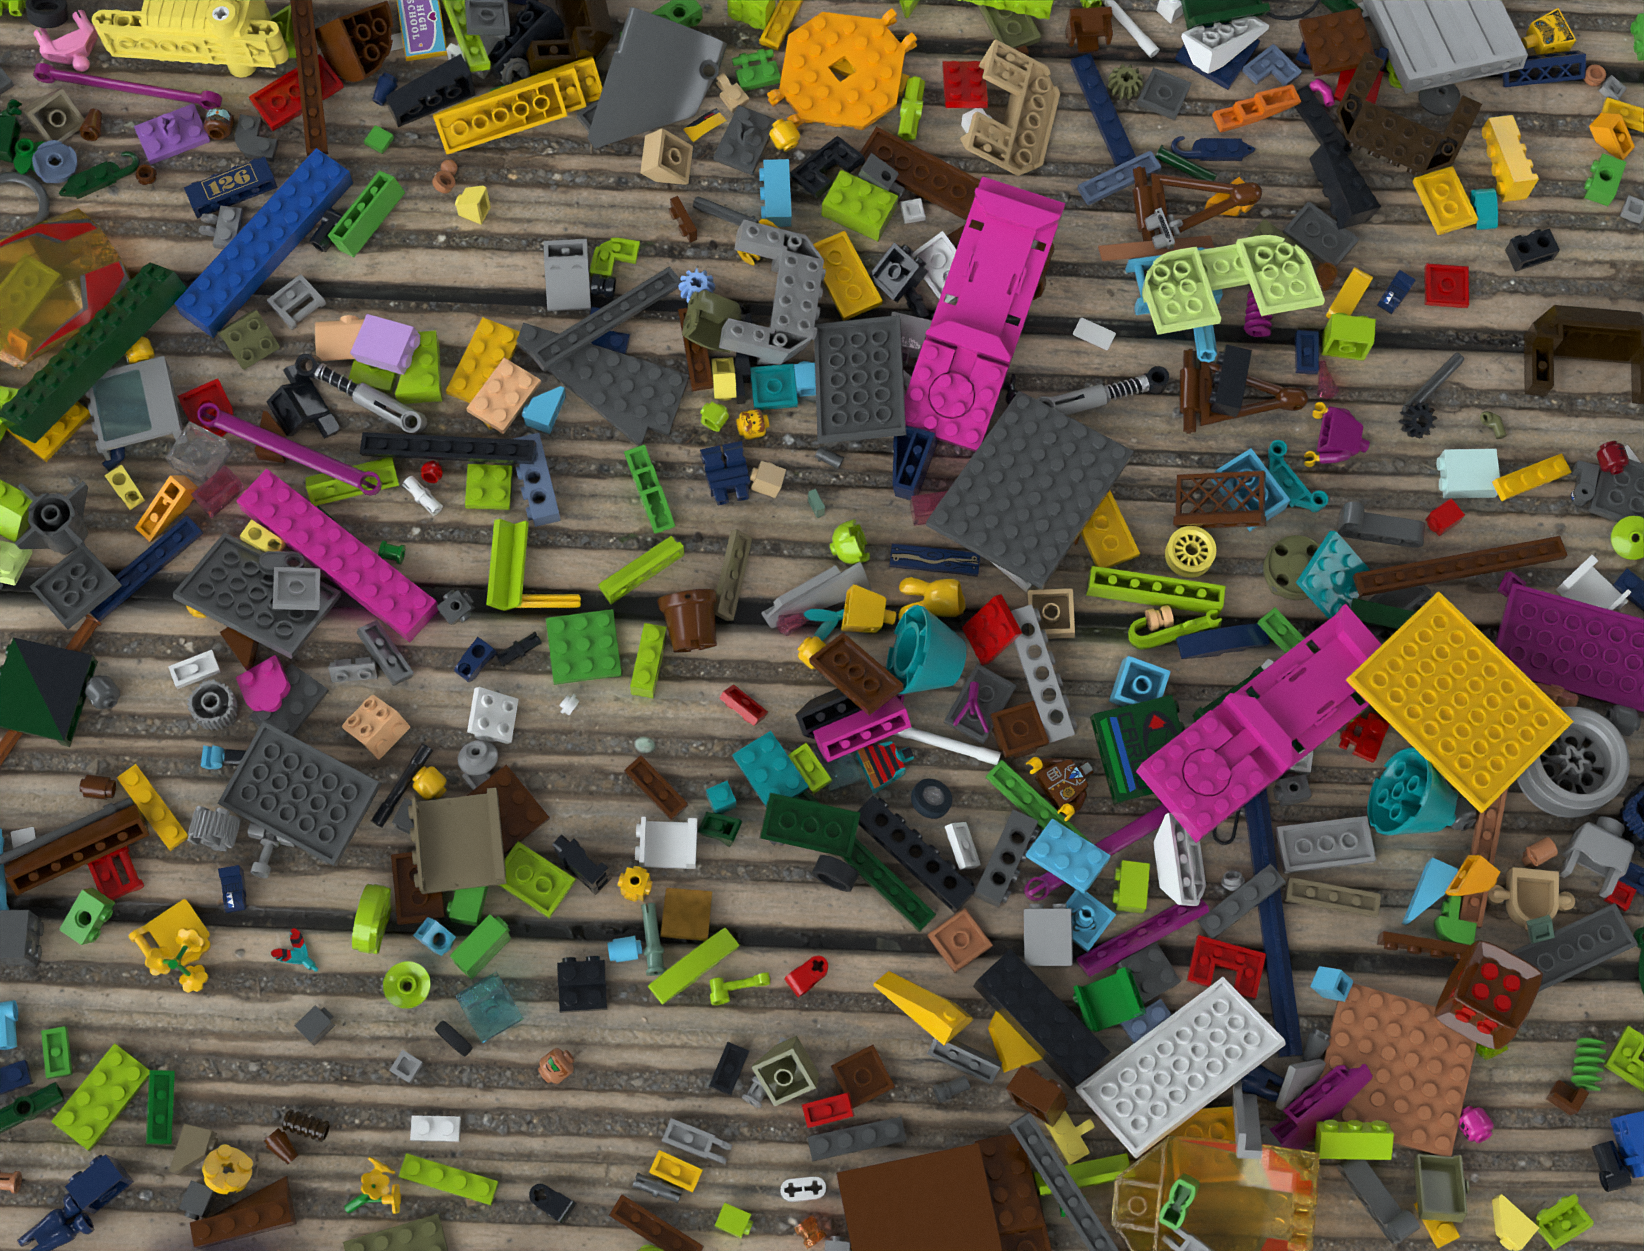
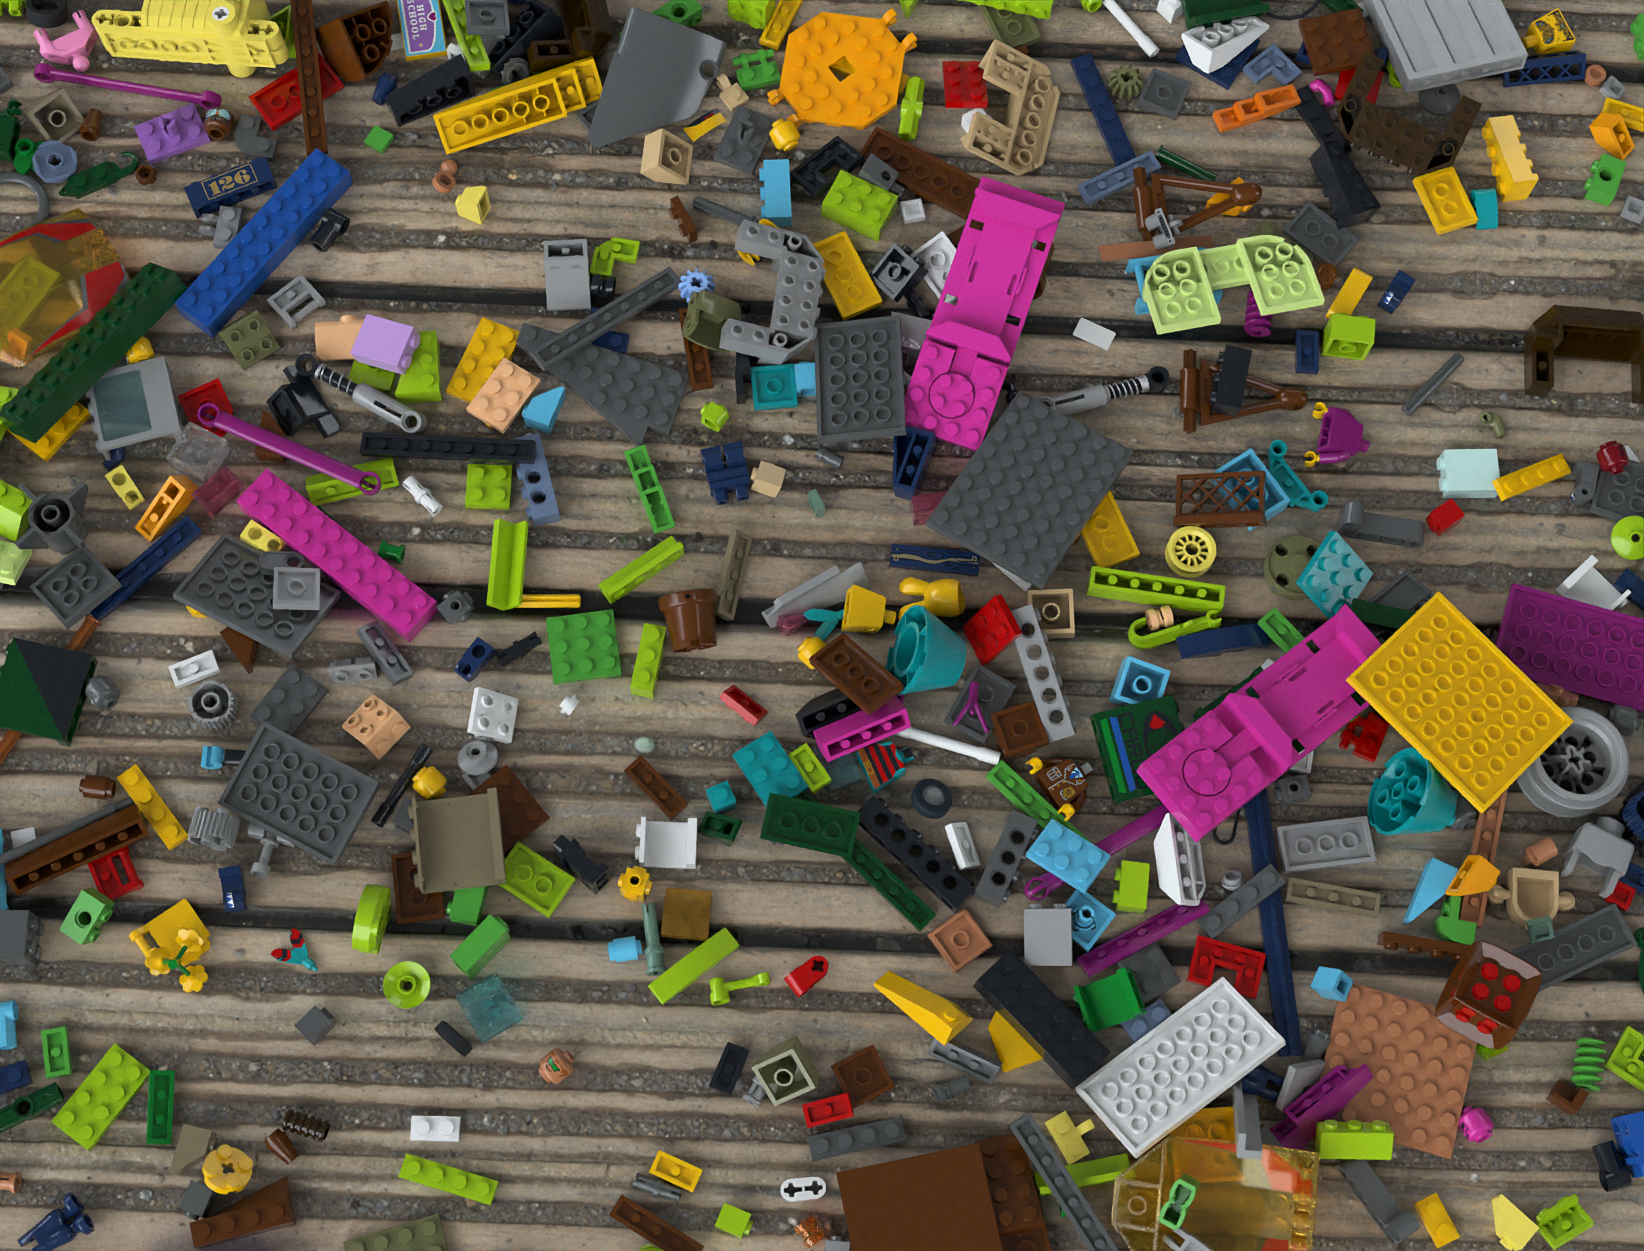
(98, 1183): dark blue brick -> none
(264, 685): dark pink plate -> none
(366, 213): bright green brick -> none
(376, 1185): yellow plant -> none
(406, 1066): light grey plate -> none
(427, 932): medium azure brick -> none
(431, 471): red plate -> none
(555, 1205): black piece -> none
(582, 984): black plate -> none
(694, 1140): light grey hinge -> none
(724, 378): light yellow slope -> none
(752, 424): yellow head -> none
(835, 873): black tyre -> none
(849, 543): lime cylinder -> none
(1037, 1095): reddish brown brick -> none
(1088, 25): reddish brown panel -> none
(1205, 343): medium azure axle -> none
(1214, 149): dark blue plate -> none
(1326, 385): clear pink cone -> none
(1423, 413): black gear -> none
(1441, 1188): olive container -> none
(1446, 285): red plate -> none
(1459, 566): reddish brown plate -> none
(1507, 580): magenta tile -> none
(1534, 253): black brick -> none

